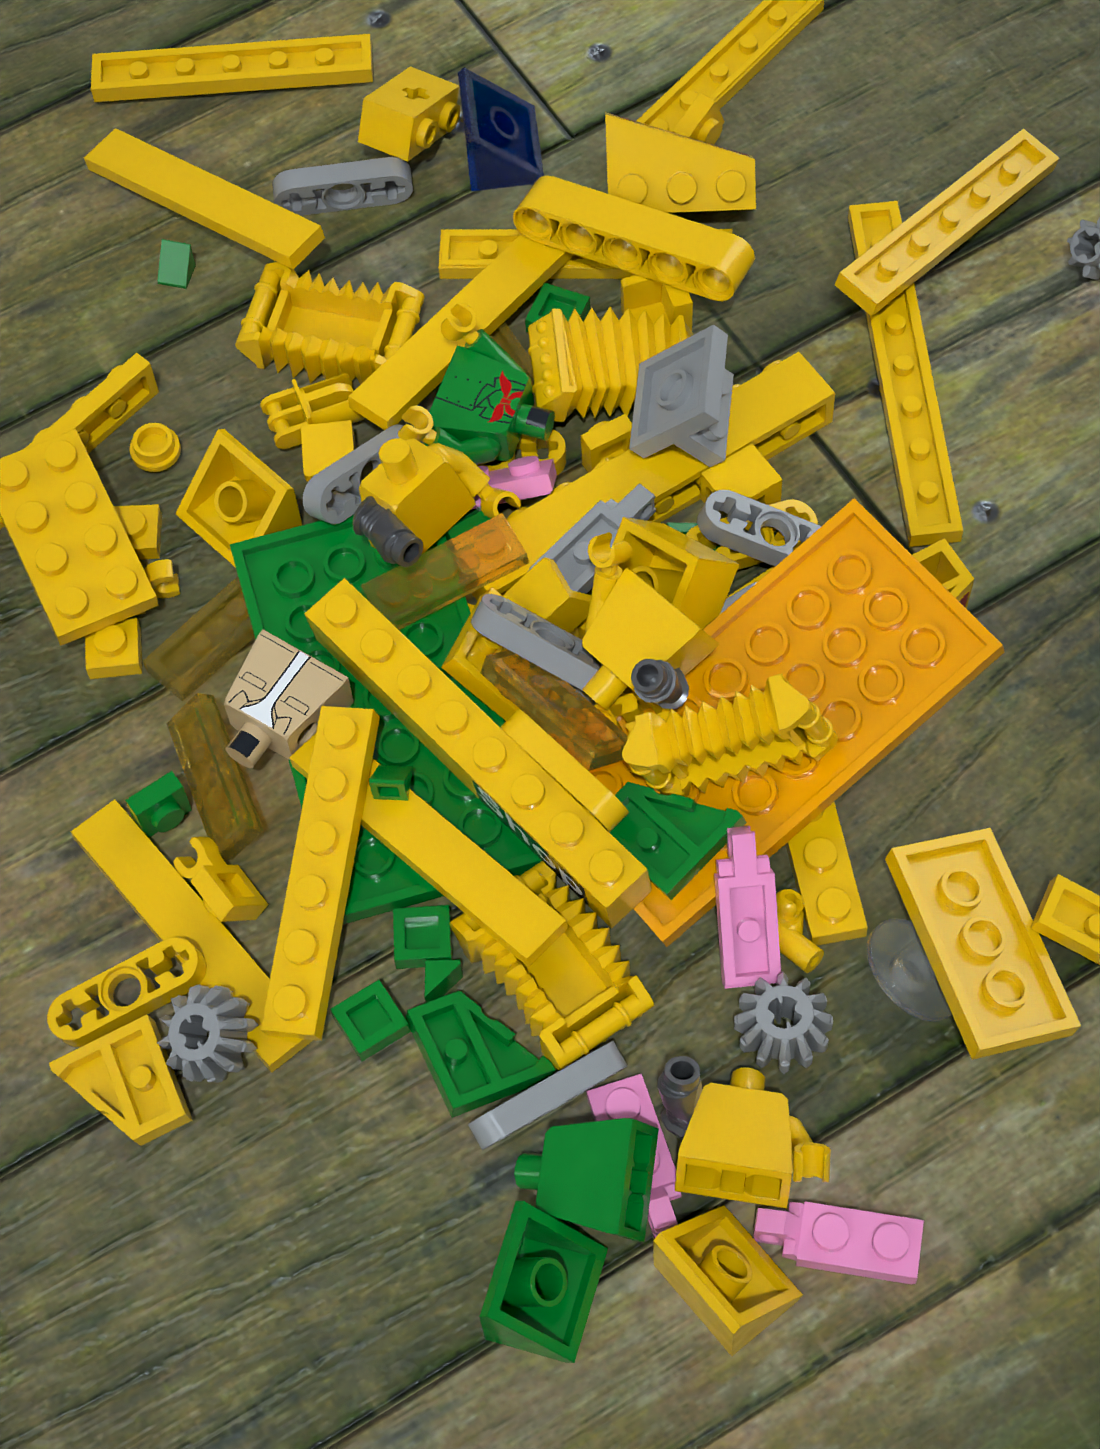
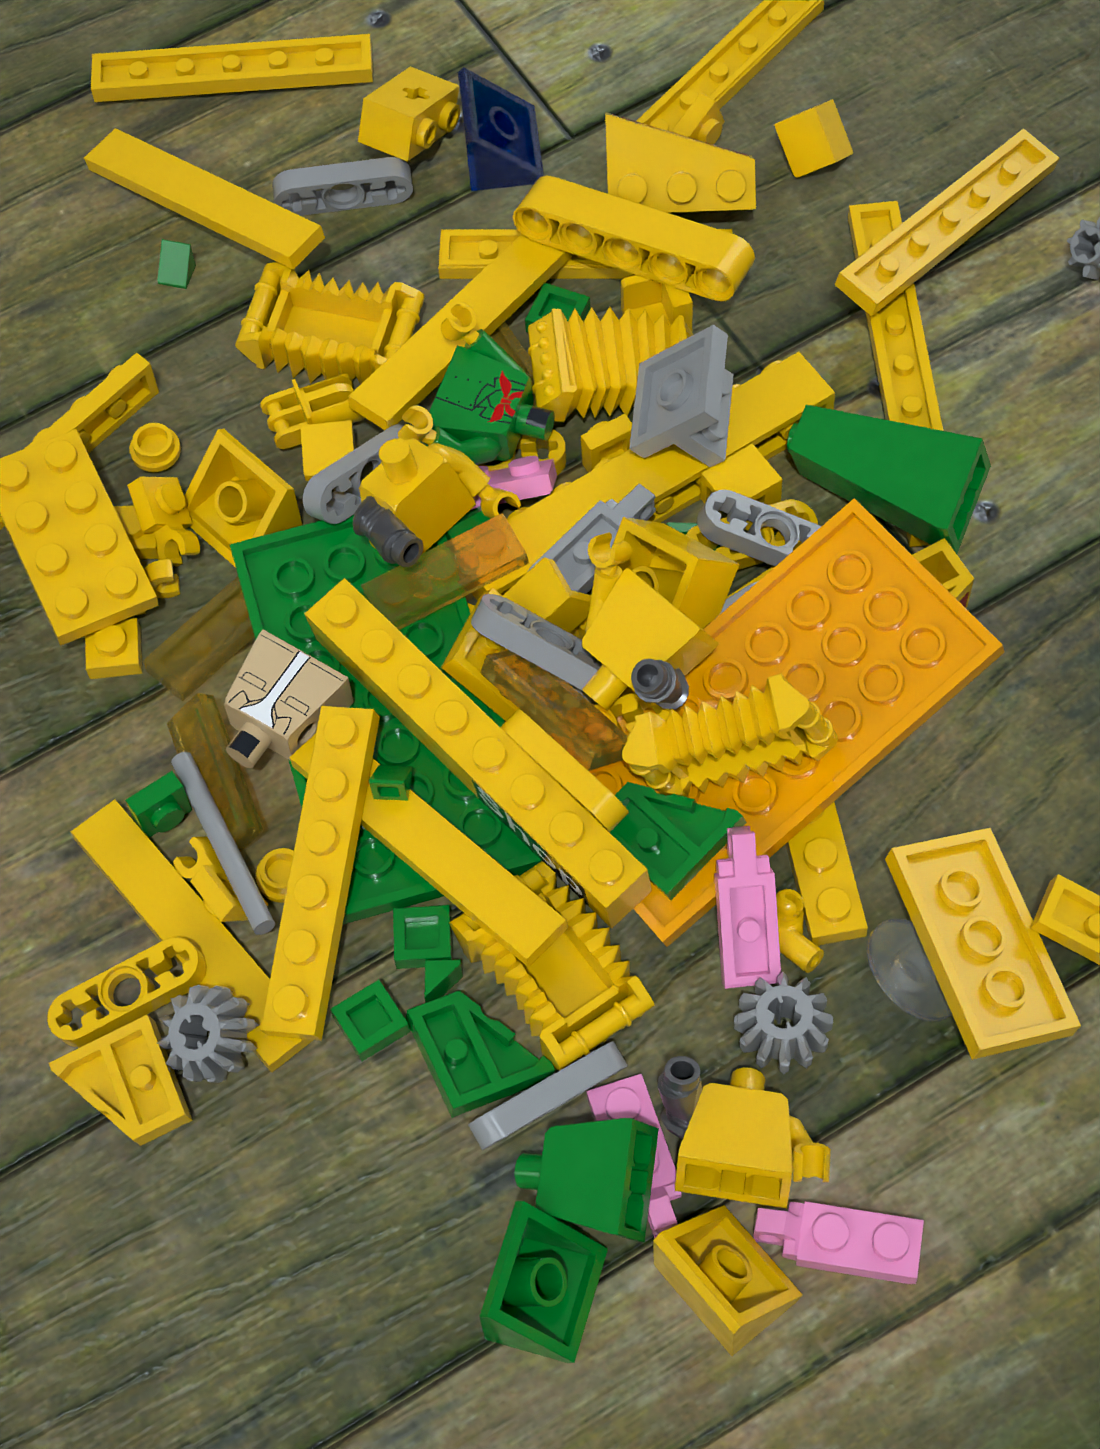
(164, 512): none -> yellow plate
(223, 844): none -> light grey bar
(273, 874): none -> yellow plate
(813, 138): none -> yellow panel
(894, 469): none -> green slope

